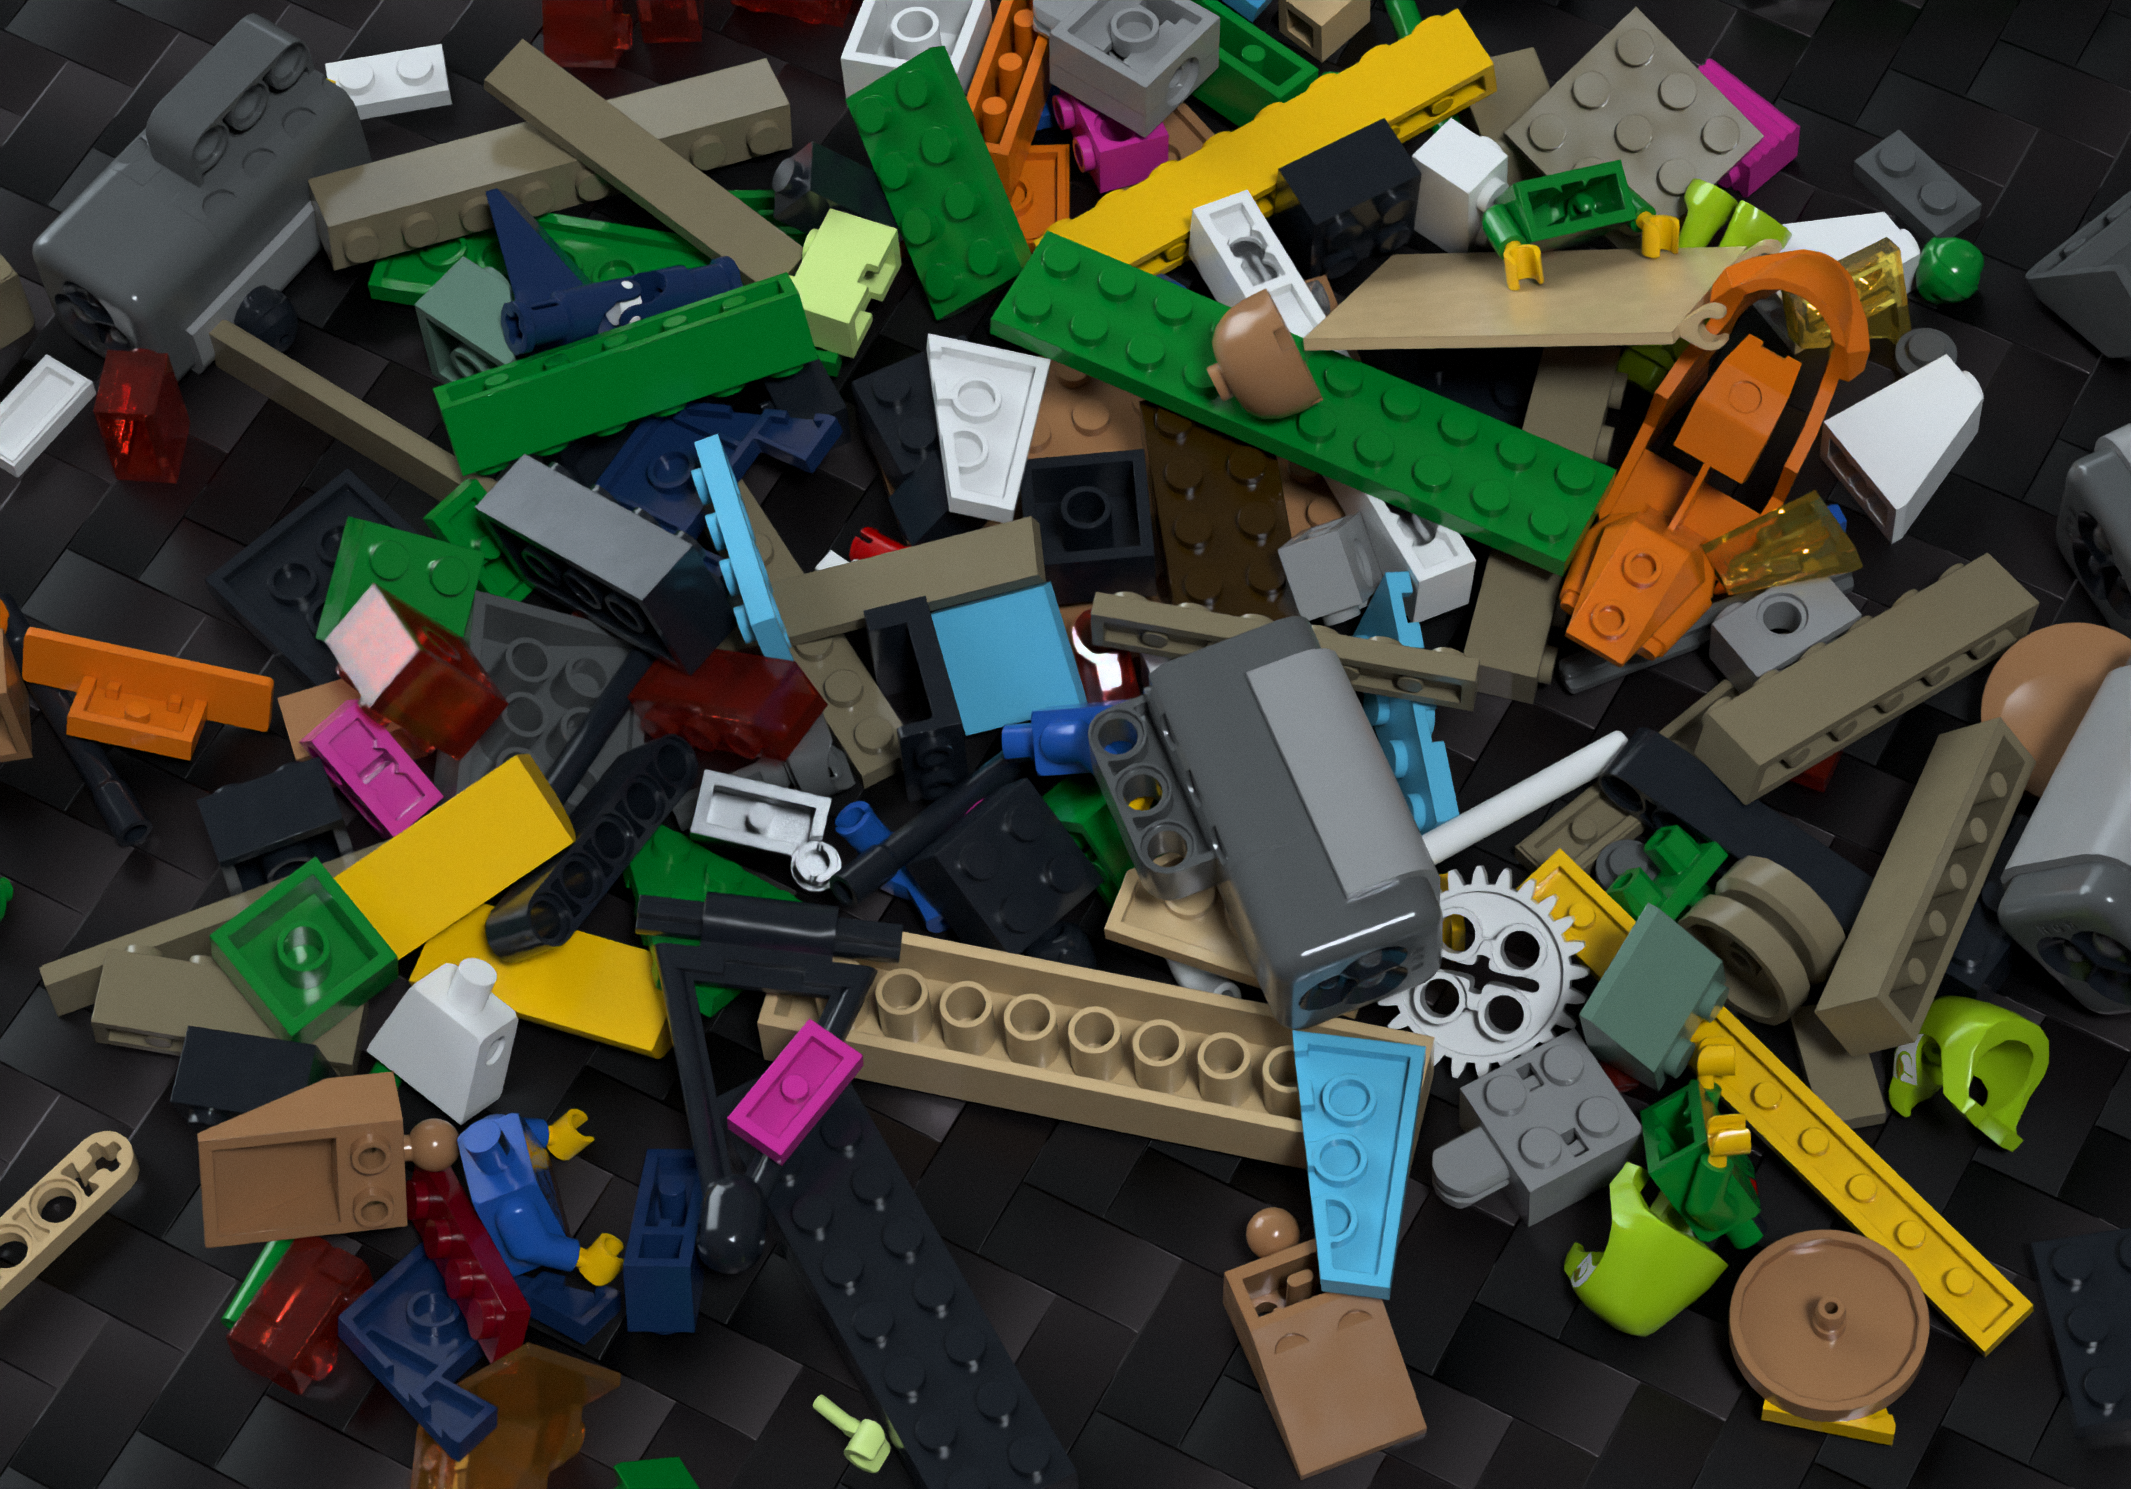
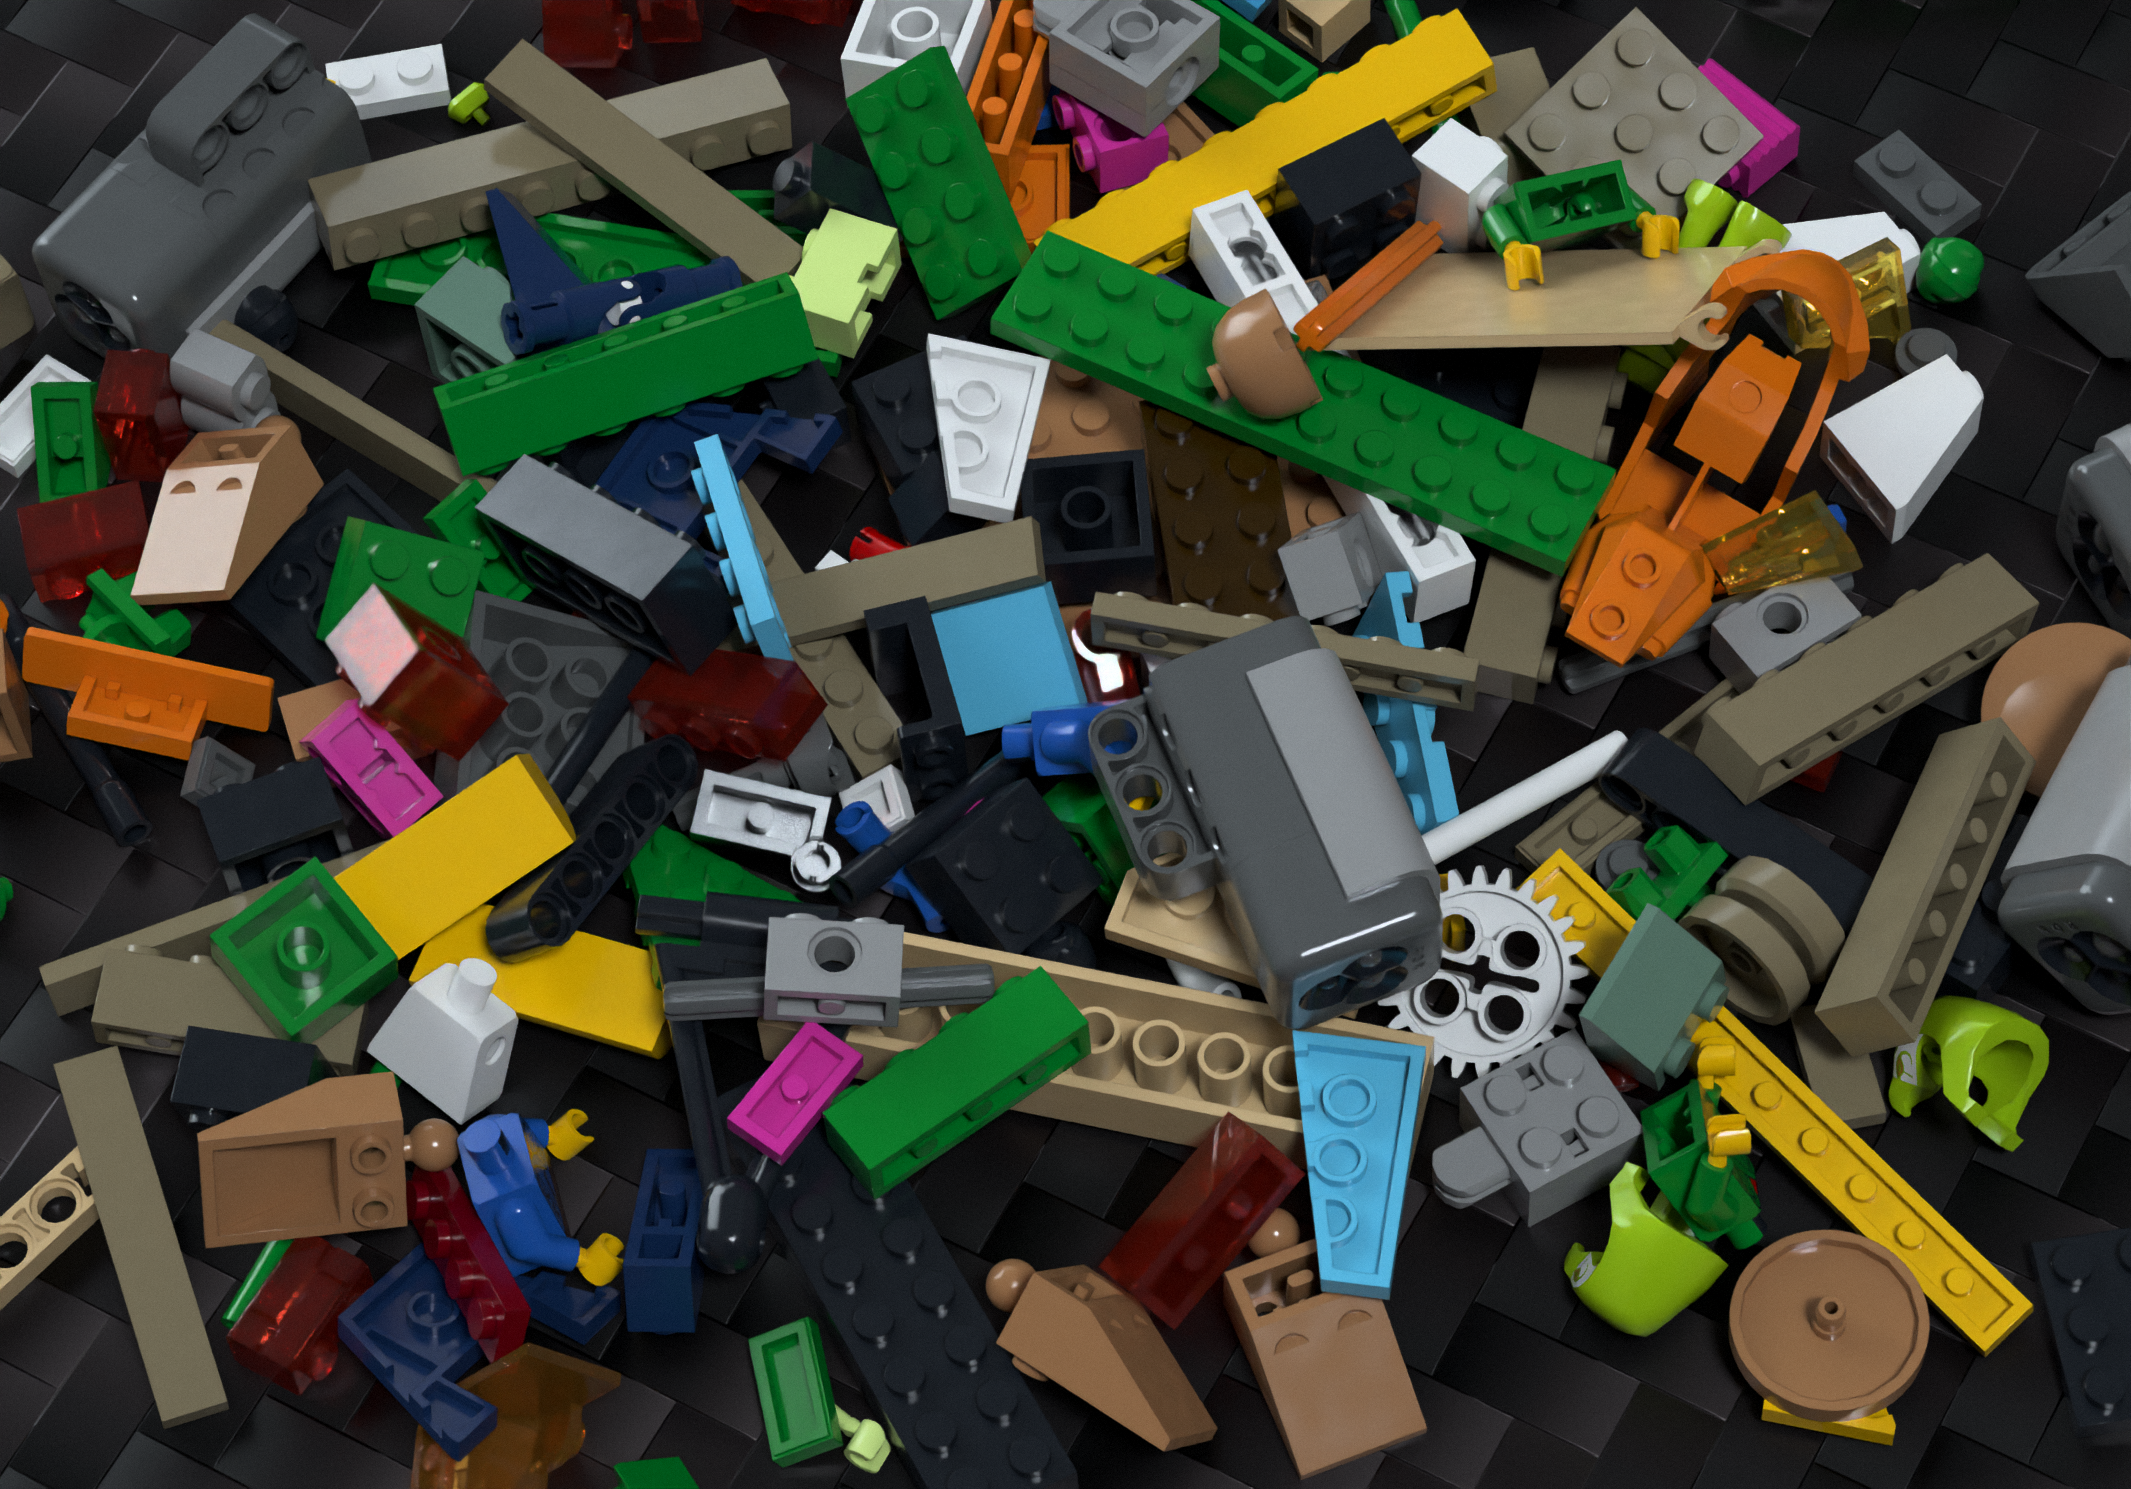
(68, 440): none -> green slope
(81, 535): none -> clear red brick
(120, 621): none -> green hips
(141, 1237): none -> dark tan tile
(213, 767): none -> dark grey tile
(220, 384): none -> light grey brick
(224, 511): none -> medium nougat slope
(470, 104): none -> lime rock
(746, 995): none -> dark grey axle
(795, 1392): none -> green tile
(807, 993): none -> light grey brick
(885, 794): none -> white tile
(956, 1081): none -> green brick
(1099, 1347): none -> medium nougat slope
(1202, 1220): none -> clear red brick
(1368, 286): none -> orange axle

